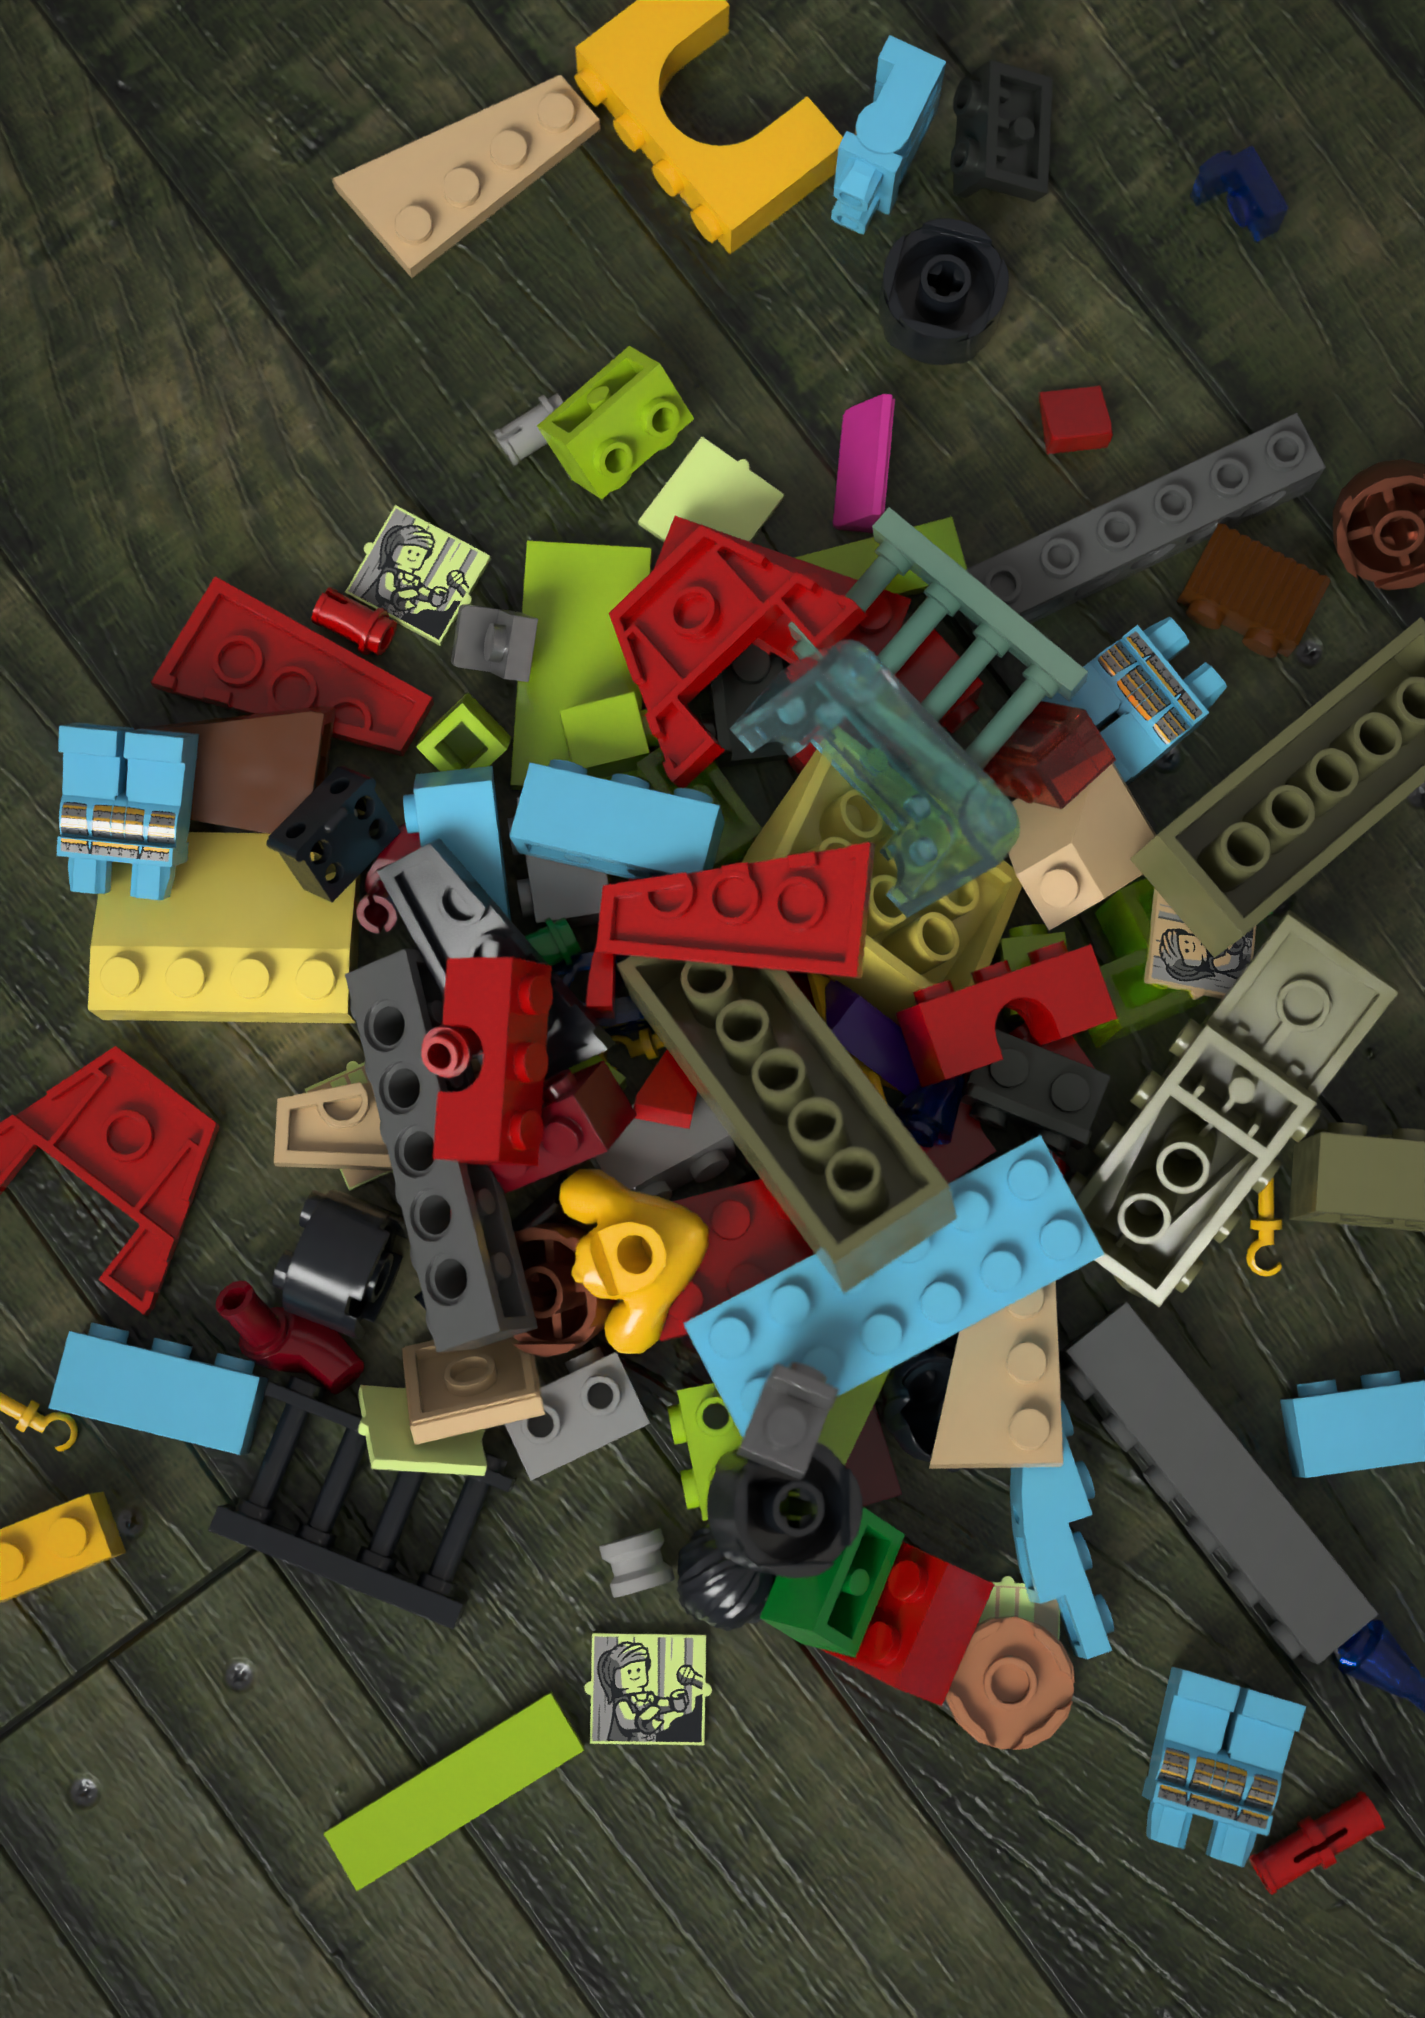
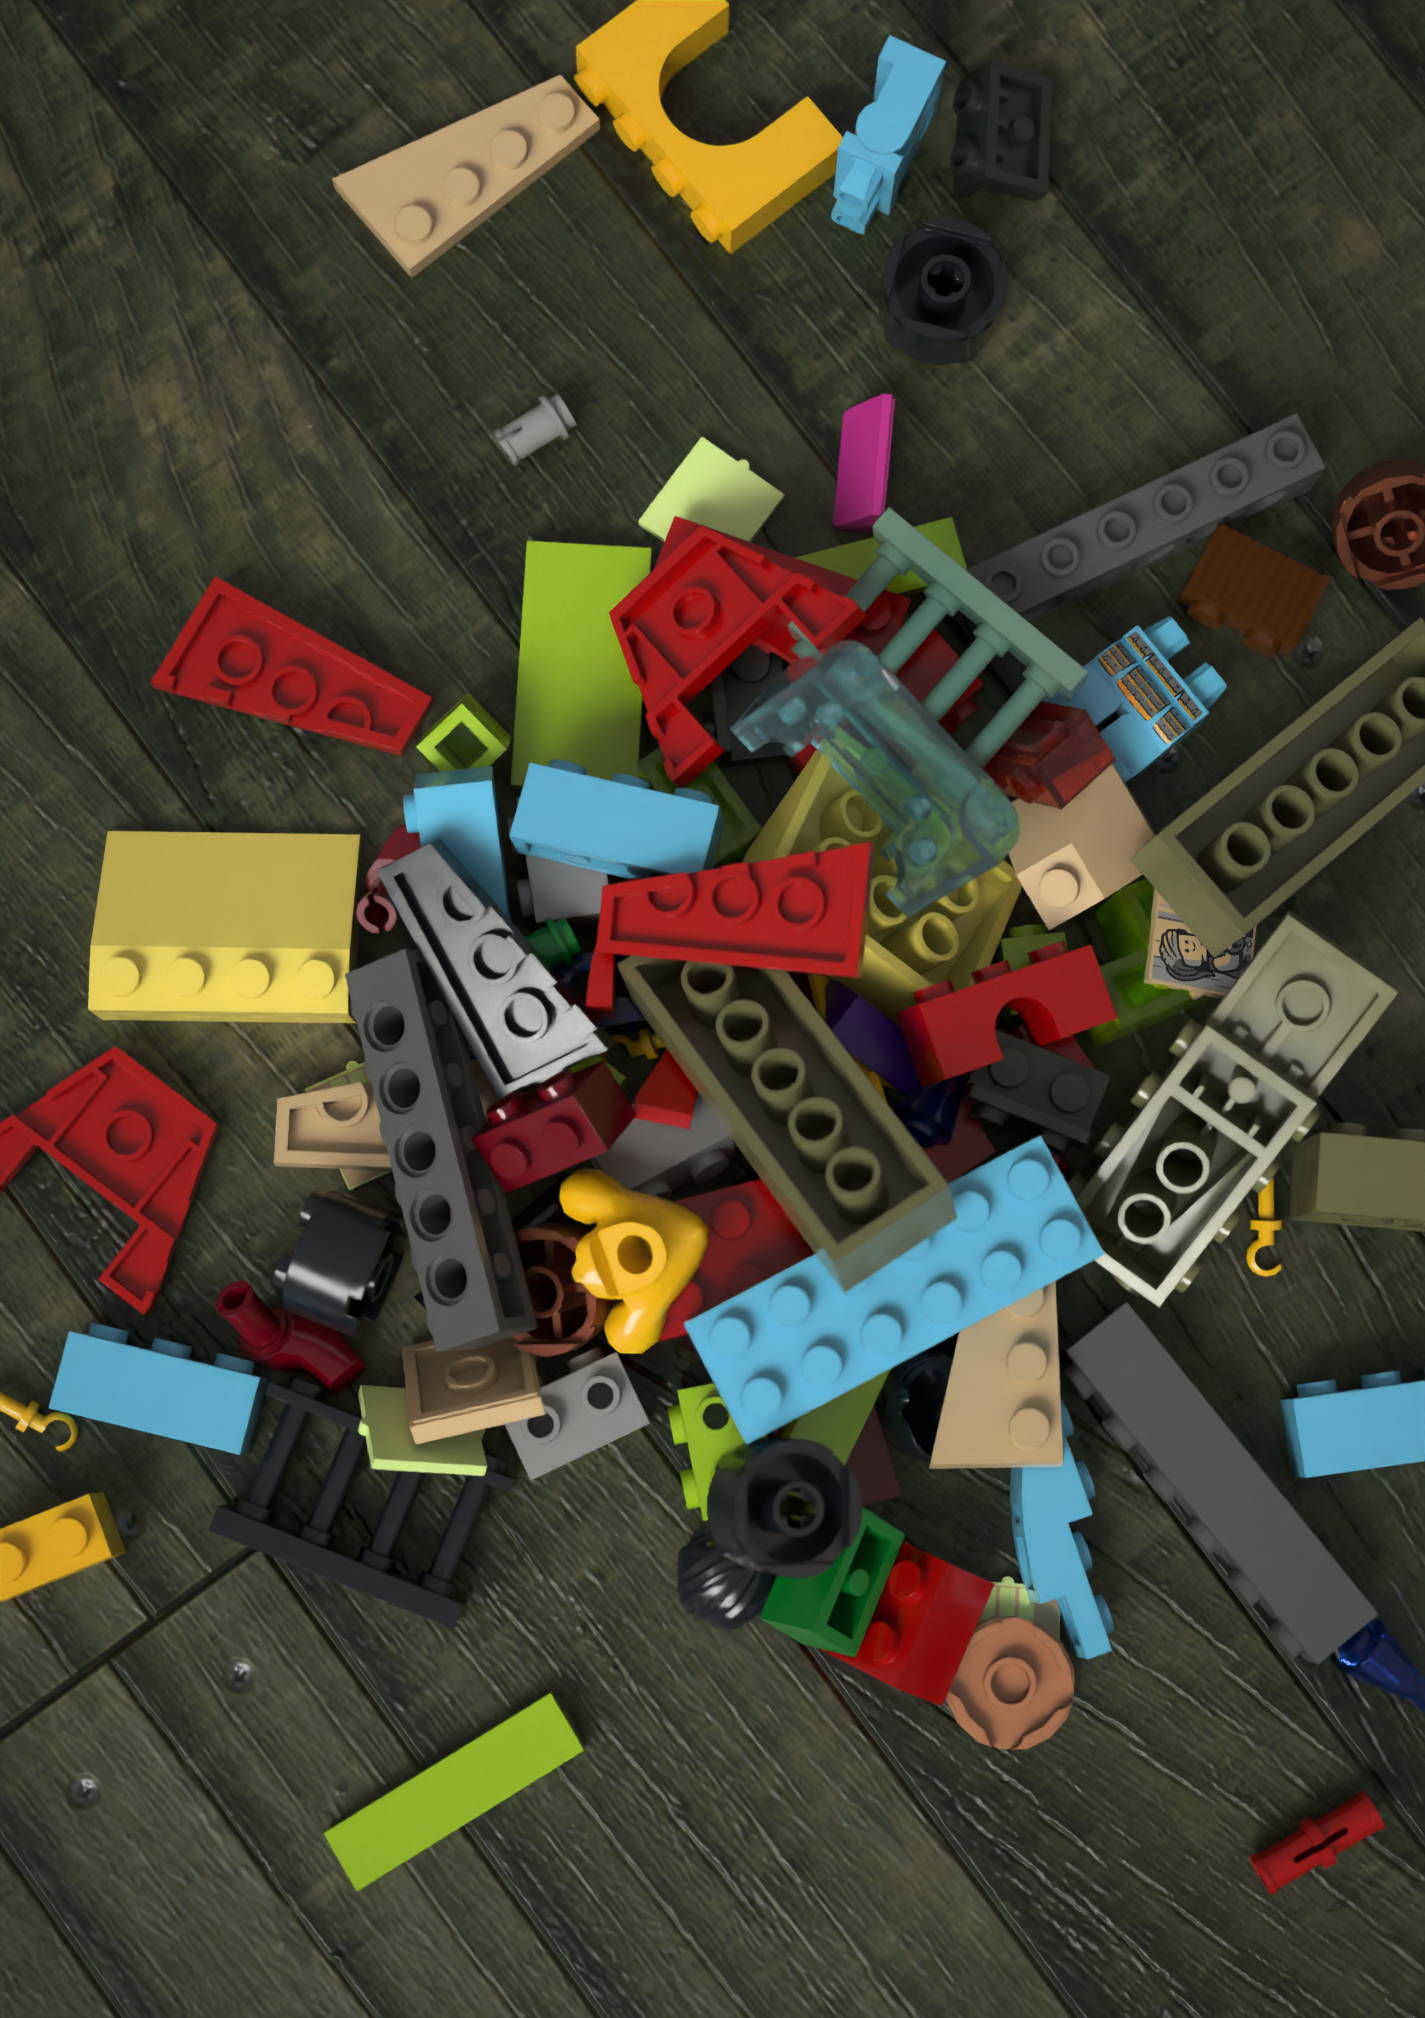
(125, 803): medium azure hips -> none
(257, 765): reddish brown slope -> none
(334, 834): black piece -> none
(354, 621): red pin -> none
(418, 575): piece -> none
(450, 1050): red pin -> none
(494, 641): flat silver bracket -> none
(502, 1110): red arch -> none
(607, 735): lime brick -> none
(616, 422): lime brick -> none
(637, 1563): light grey wheel -> none
(648, 1688): piece -> none
(788, 1418): flat silver bracket -> none
(1075, 420): red slope -> none
(1220, 1759): medium azure hips -> none
(1251, 191): clear blue bracket -> none

